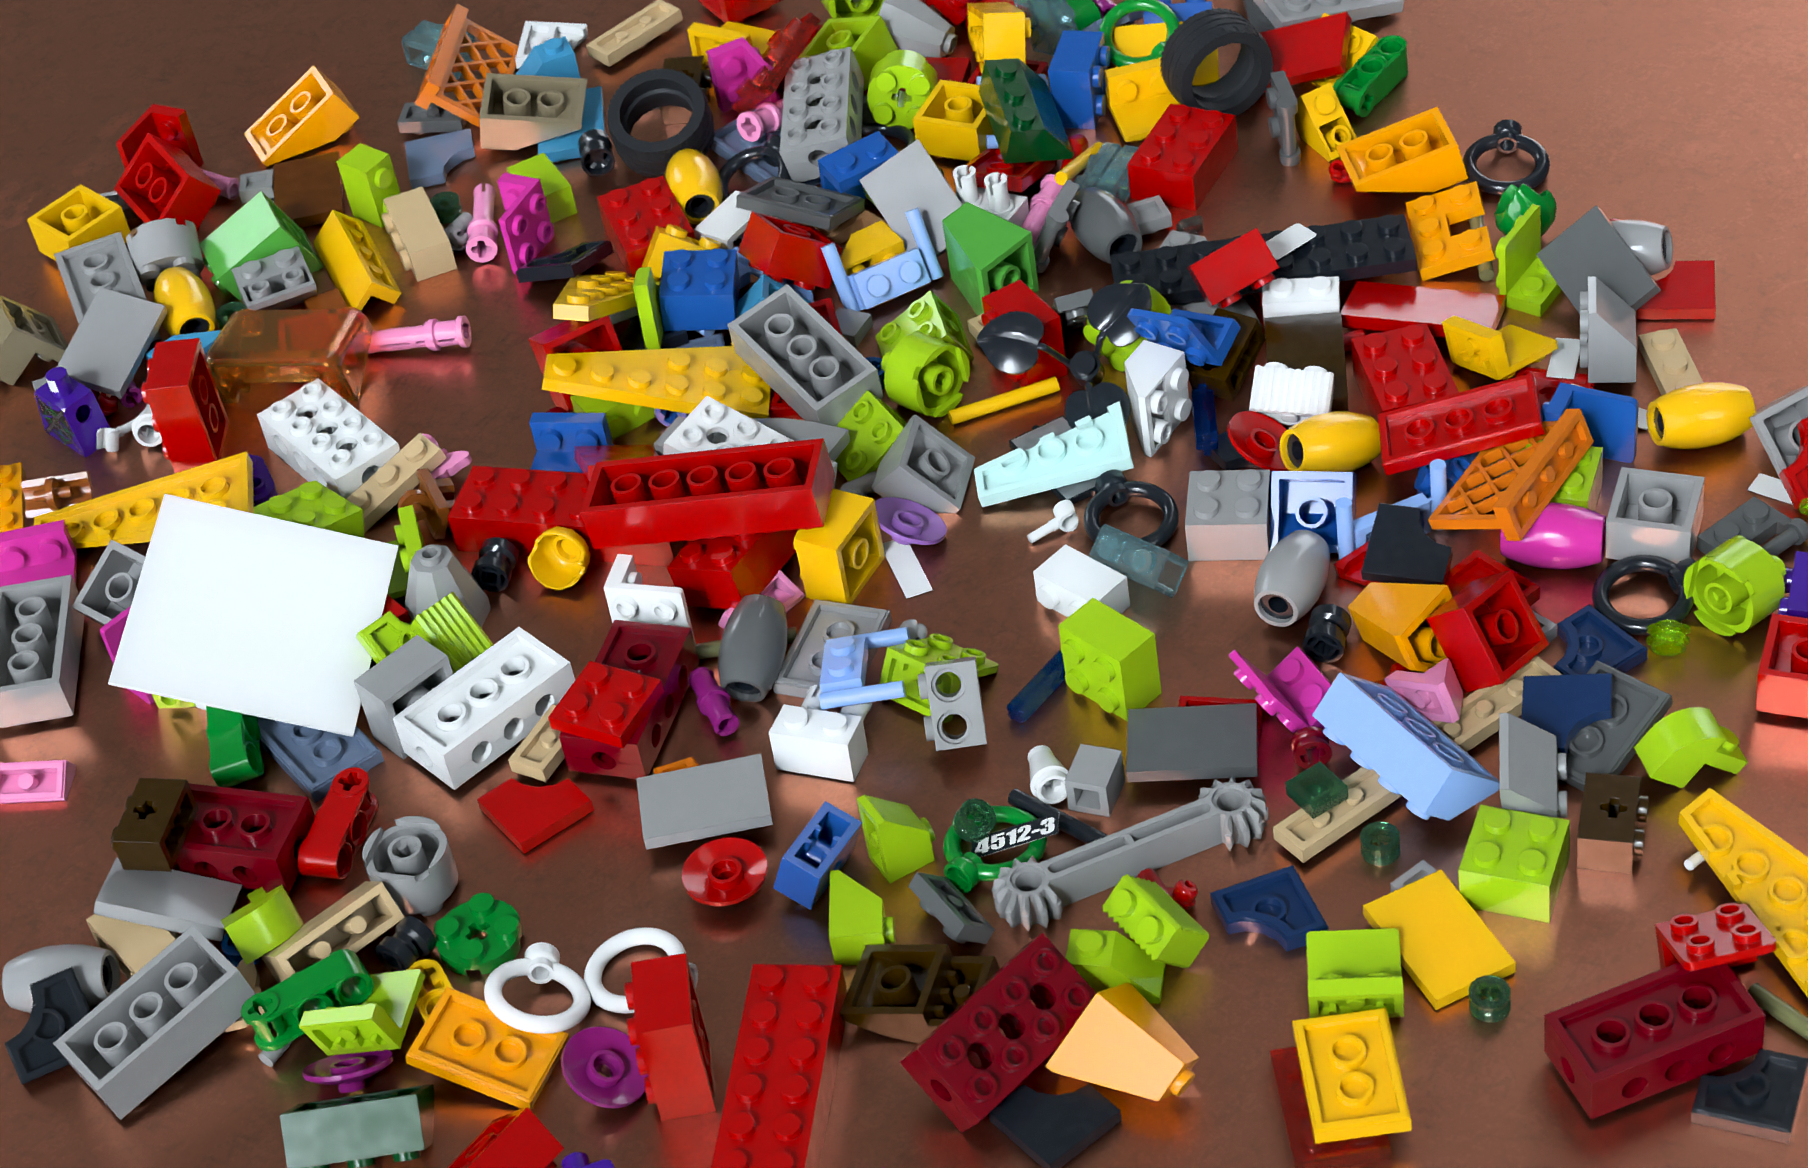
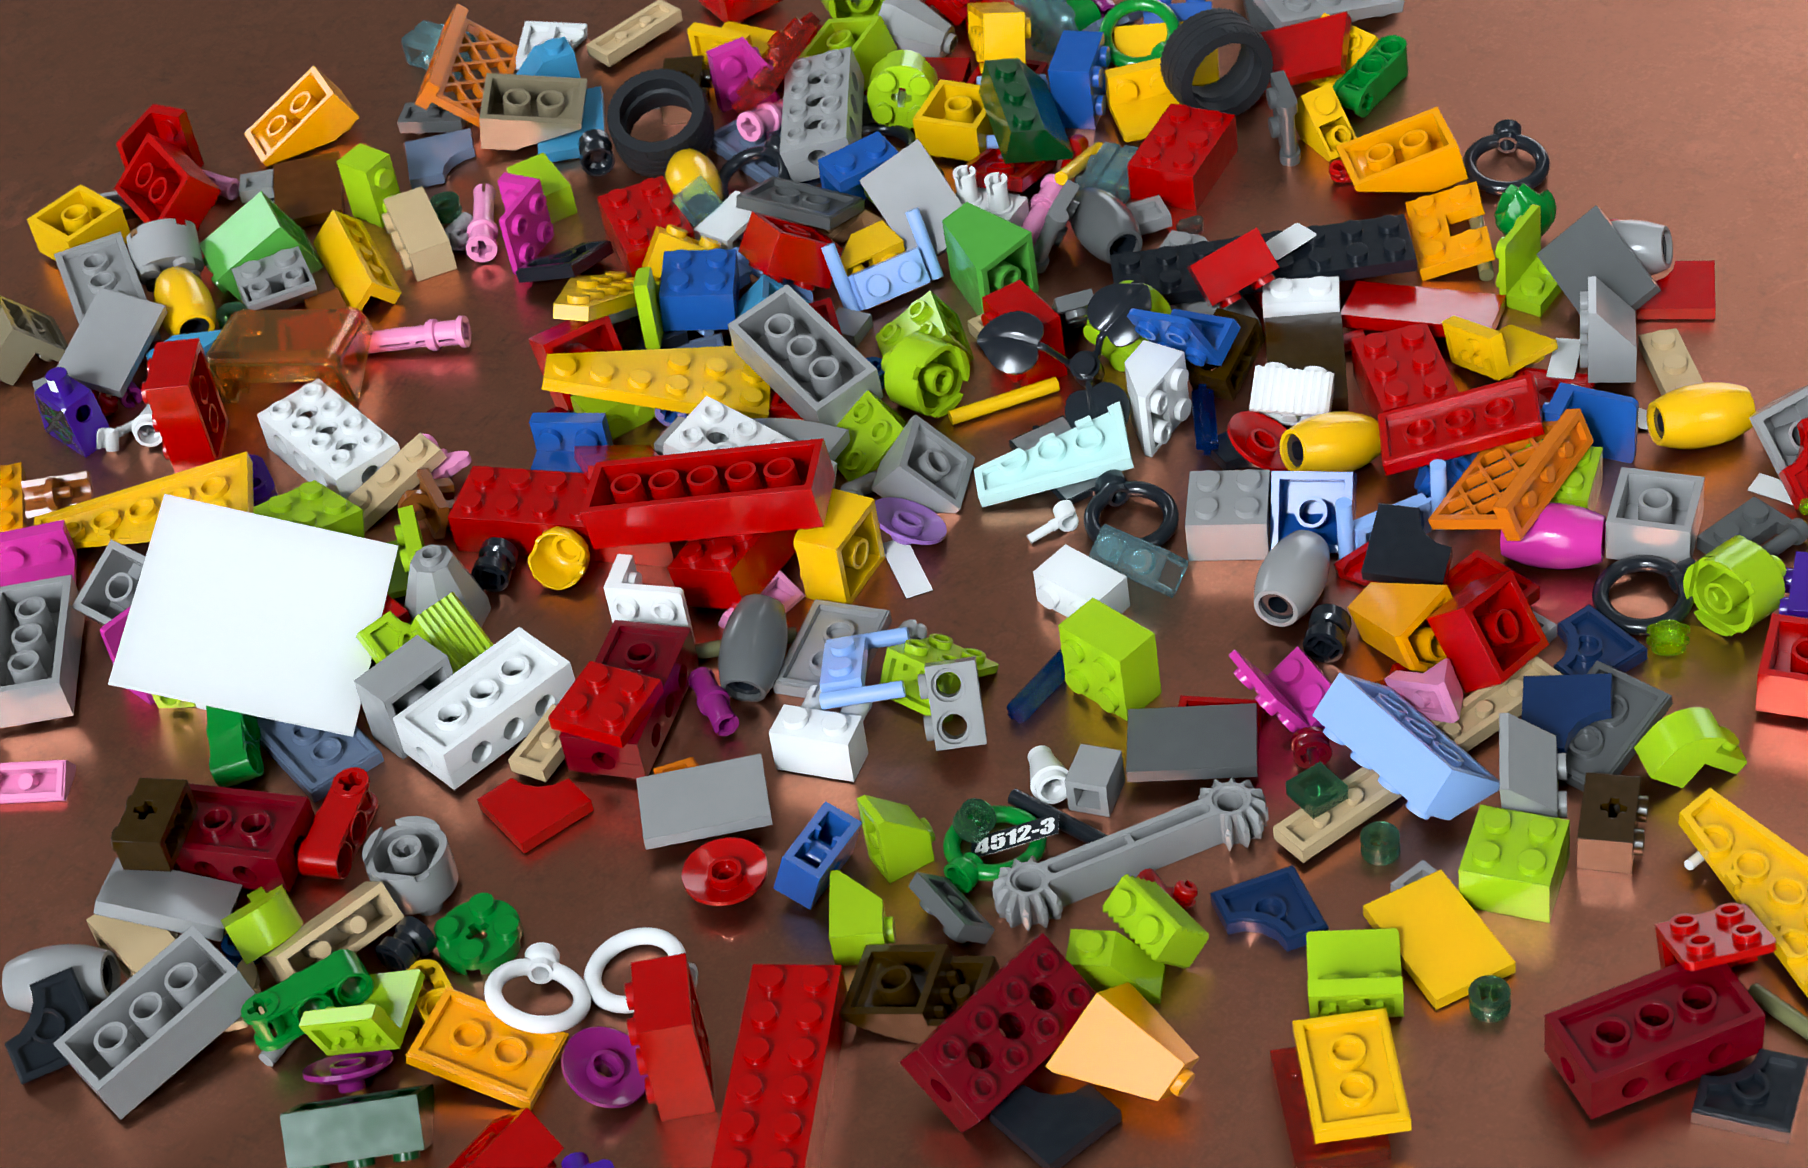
(697, 200): none -> clear light blue slope

